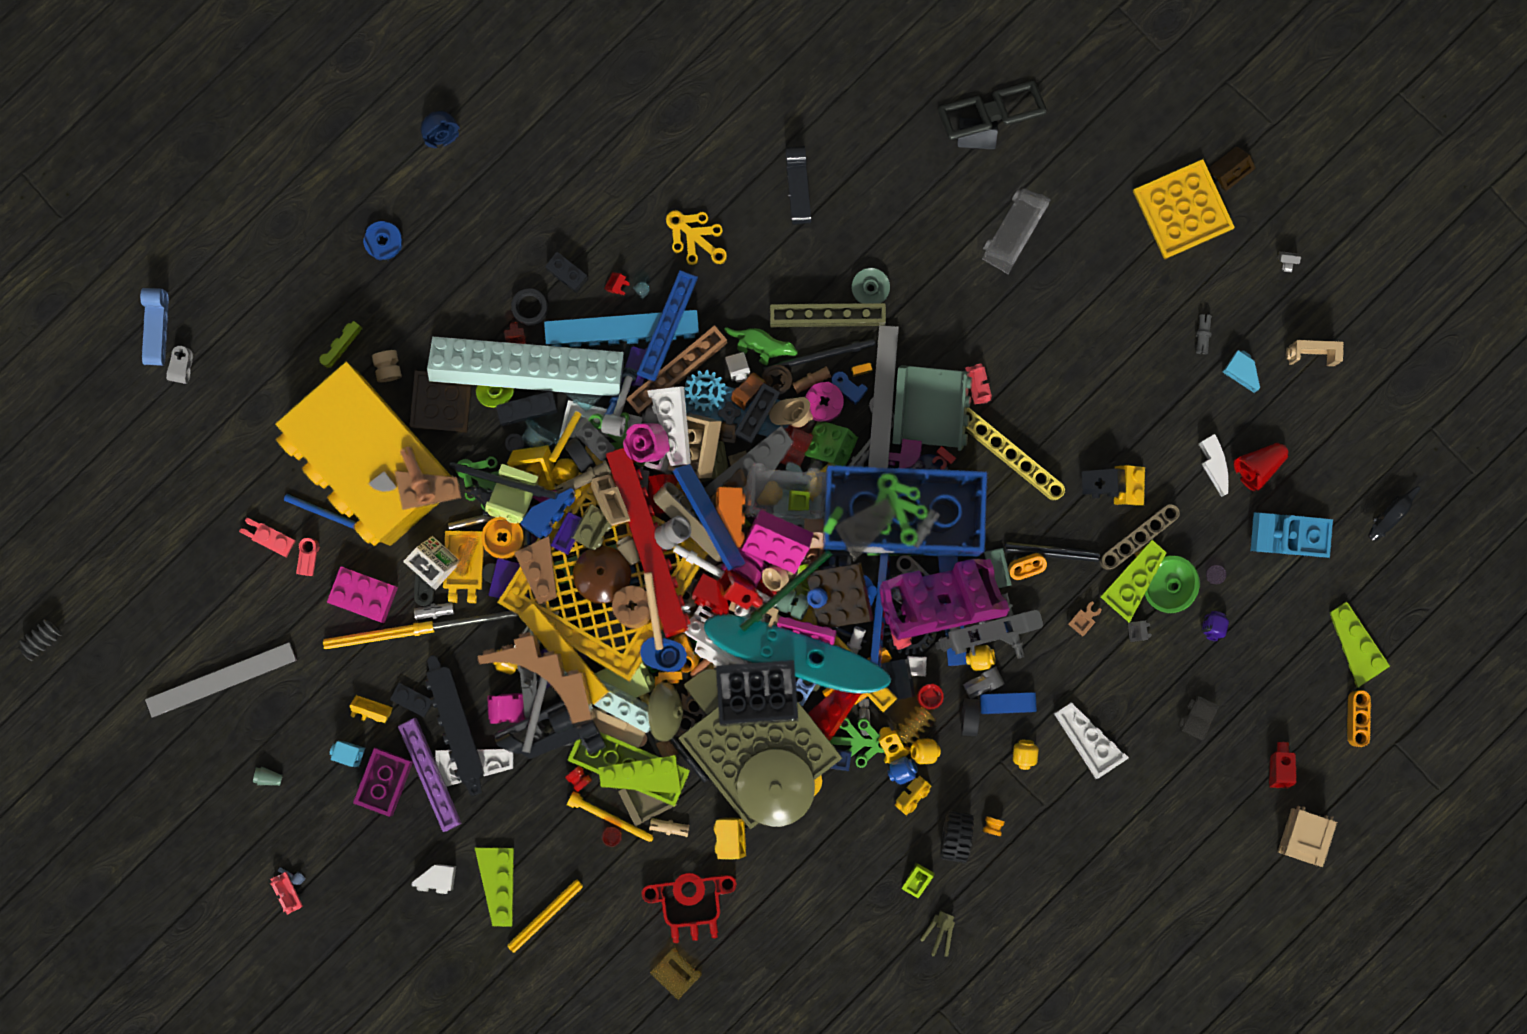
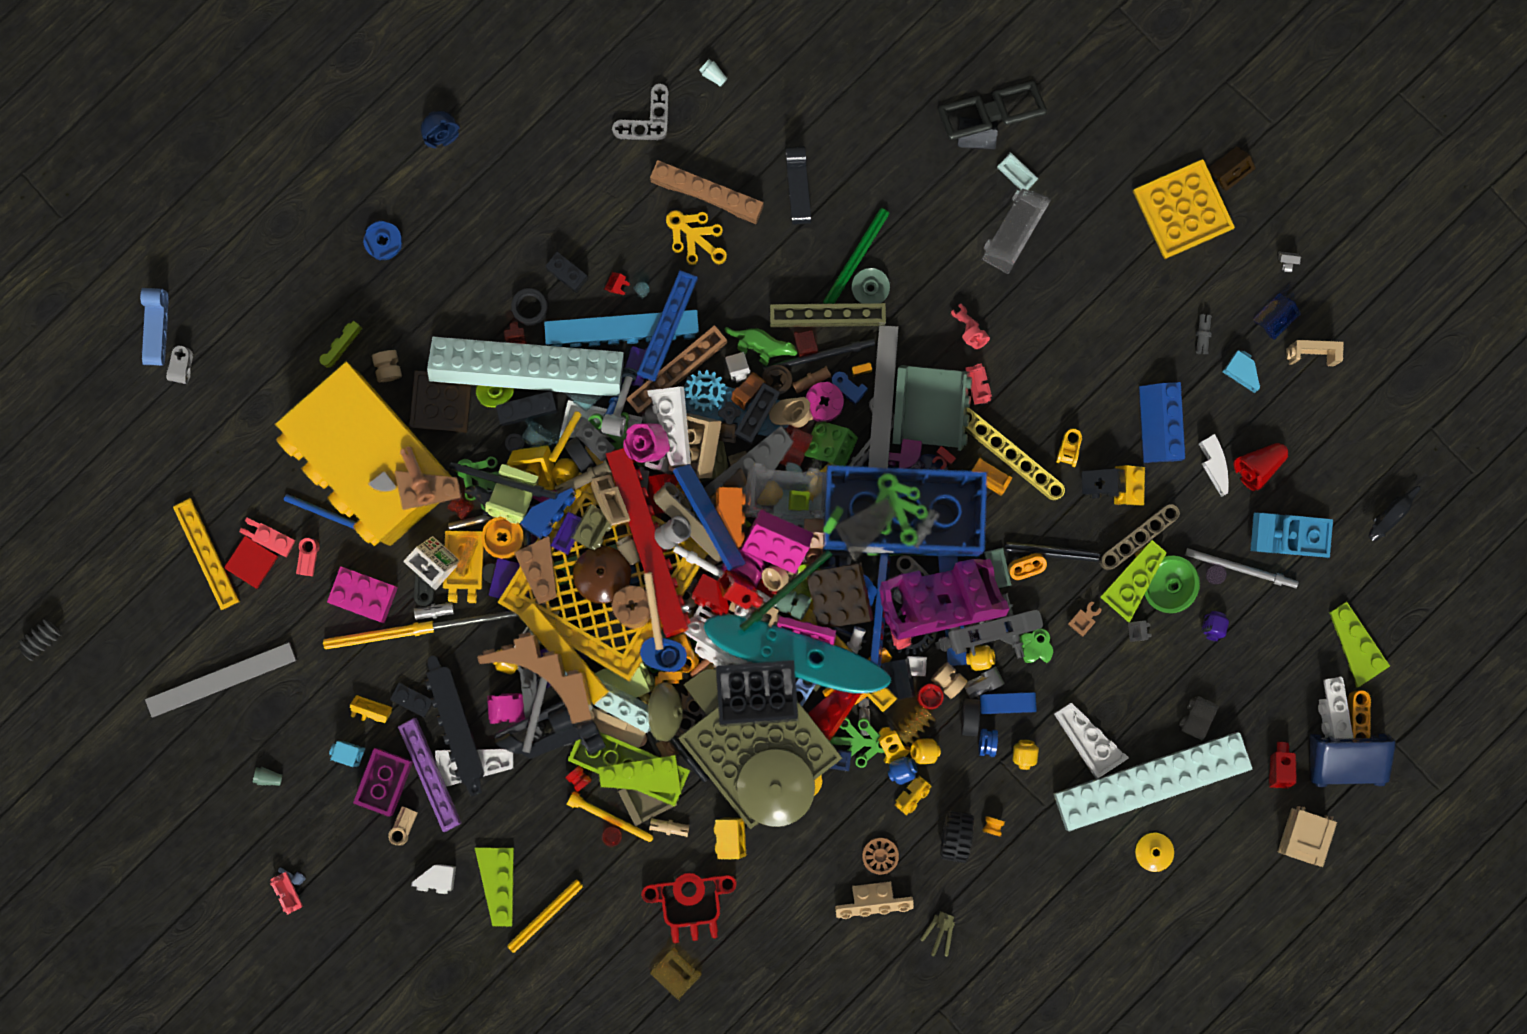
(206, 554): none -> yellow tile
(251, 562): none -> red tile
(404, 824): none -> tan piece
(461, 507): none -> clear red wheel
(654, 120): none -> light grey beam
(712, 72): none -> light aqua cone
(718, 195): none -> medium nougat arch
(805, 343): none -> clear red panel
(817, 597): blue tile -> none
(856, 257): none -> green axle
(873, 899): none -> tan bracket
(880, 856): none -> medium nougat wheel
(918, 880): lime slope -> none
(949, 680): none -> tan wheel
(973, 335): none -> coral piece
(988, 742): none -> blue wheel
(996, 479): none -> light orange hinge
(1017, 172): none -> light aqua tile
(1034, 649): none -> bright green plate
(1069, 449): none -> yellow piece
(1145, 848): none -> yellow dish
(1152, 781): none -> light aqua brick
(1162, 422): none -> blue slope
(1277, 315): none -> clear blue panel
(1277, 578): none -> light grey bar
(1335, 710): none -> white bracket
(1351, 760): none -> dark blue windscreen

